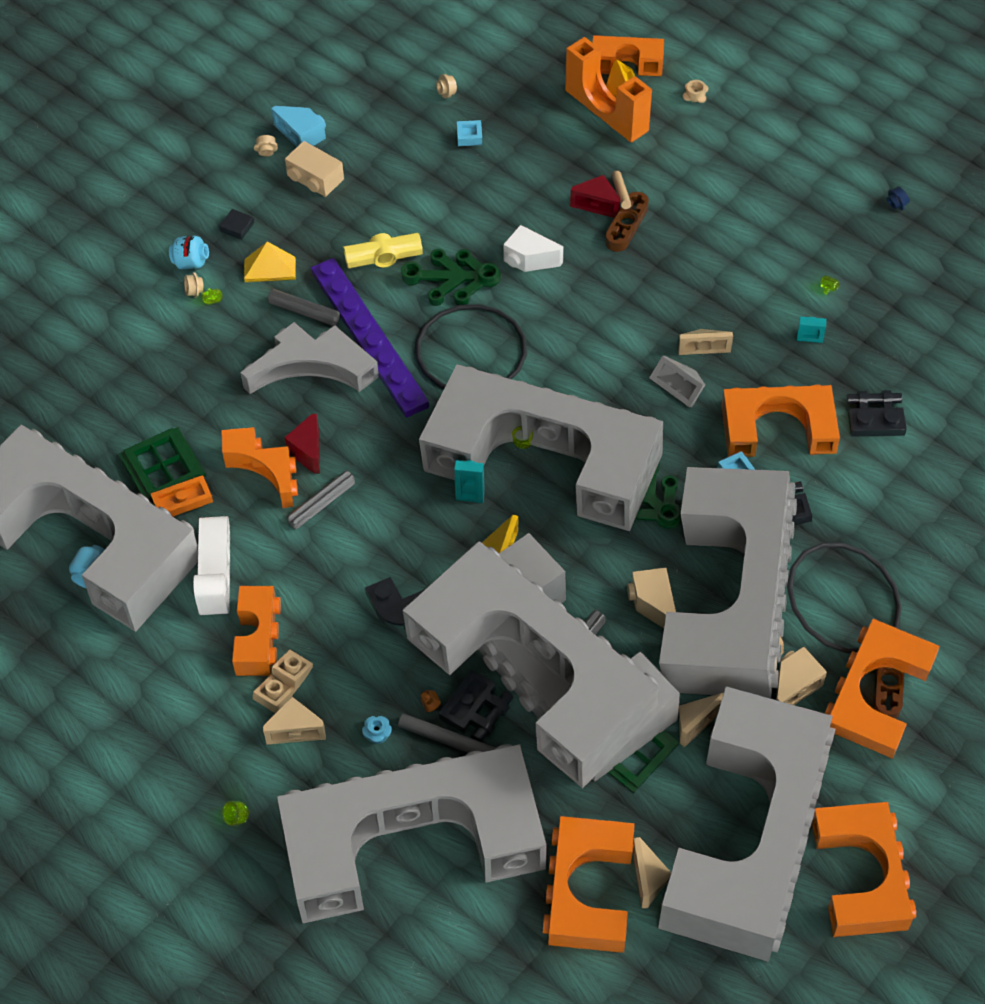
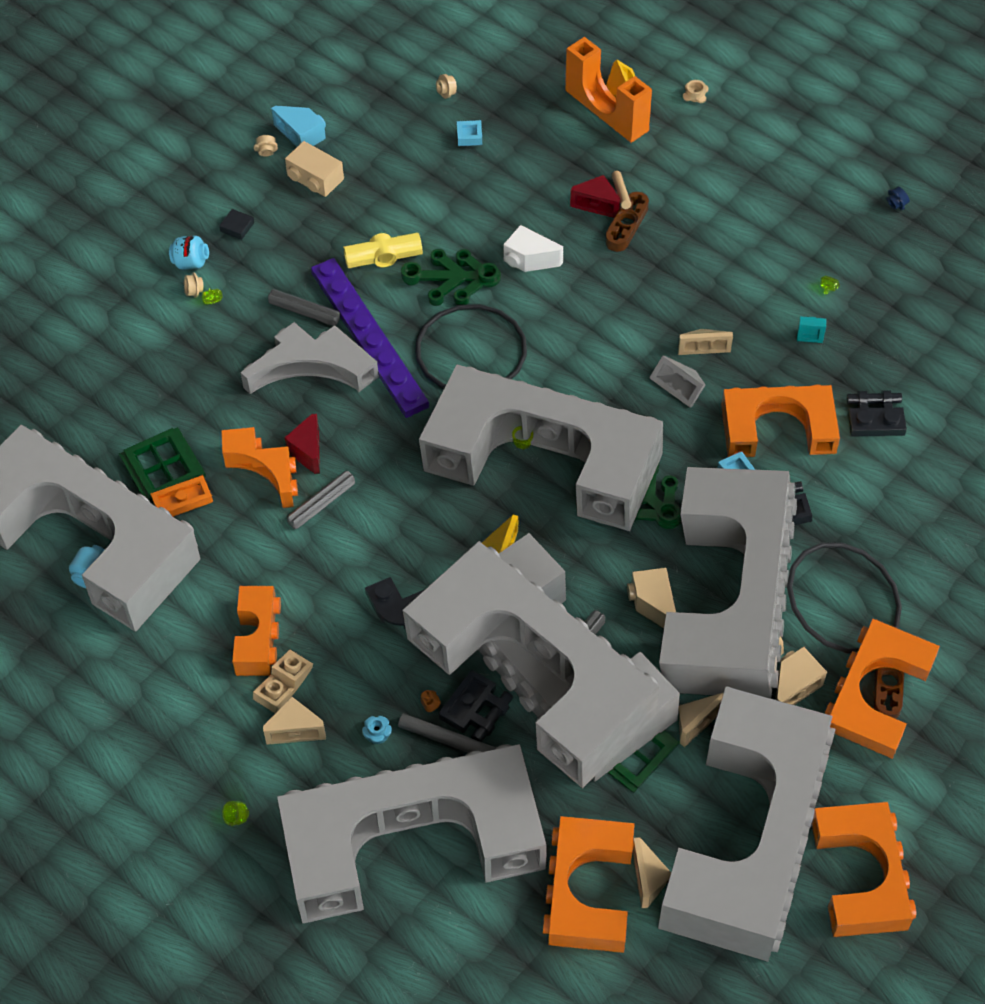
(213, 576): white beam -> none
(269, 264): yellow slope -> none
(469, 481): teal plate -> none
(644, 52): orange arch -> none

